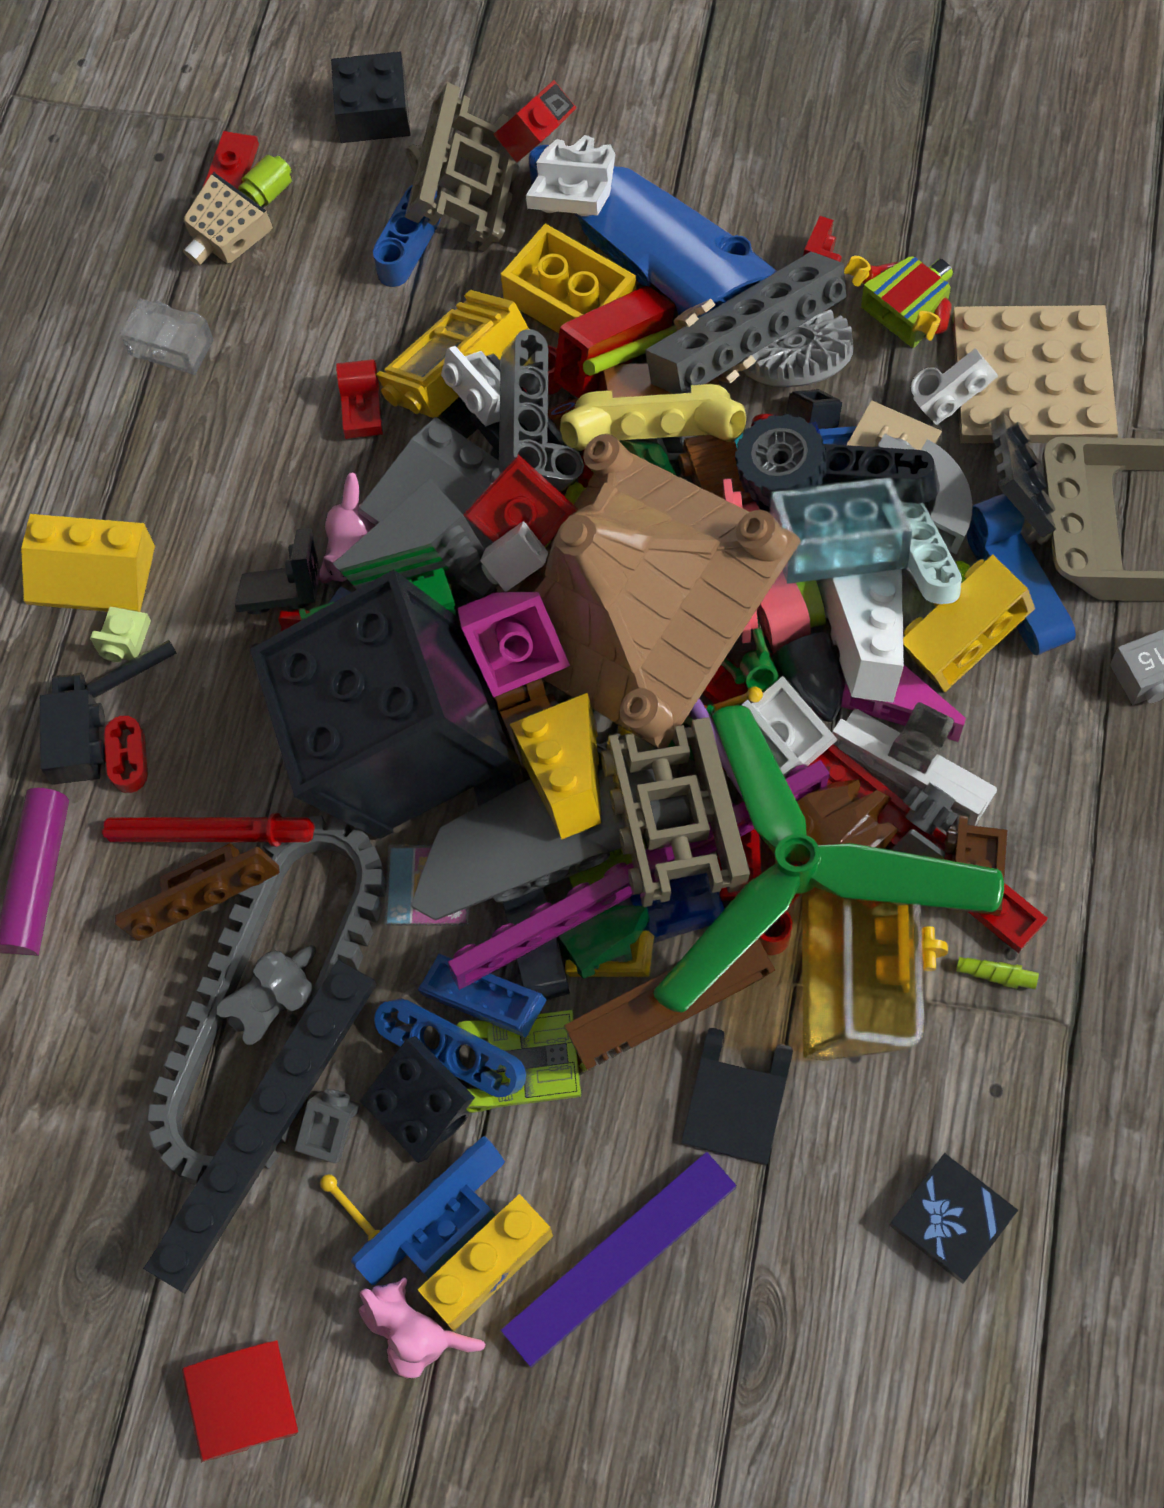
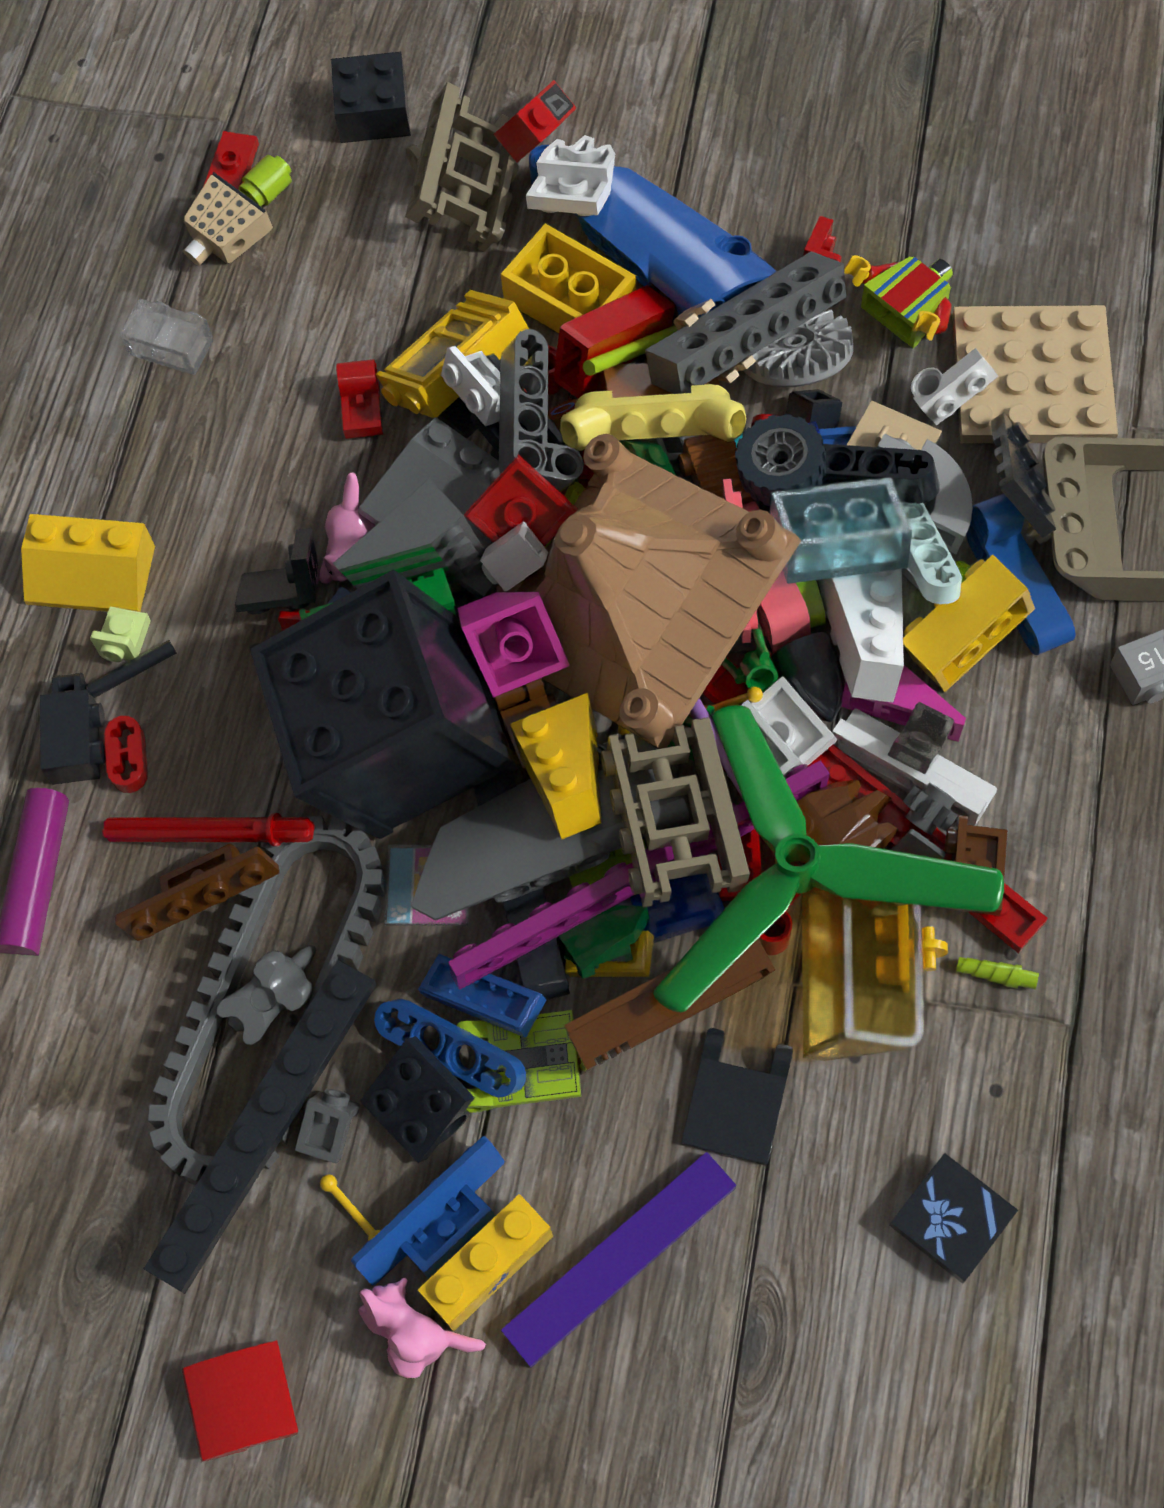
(401, 245): blue beam -> none

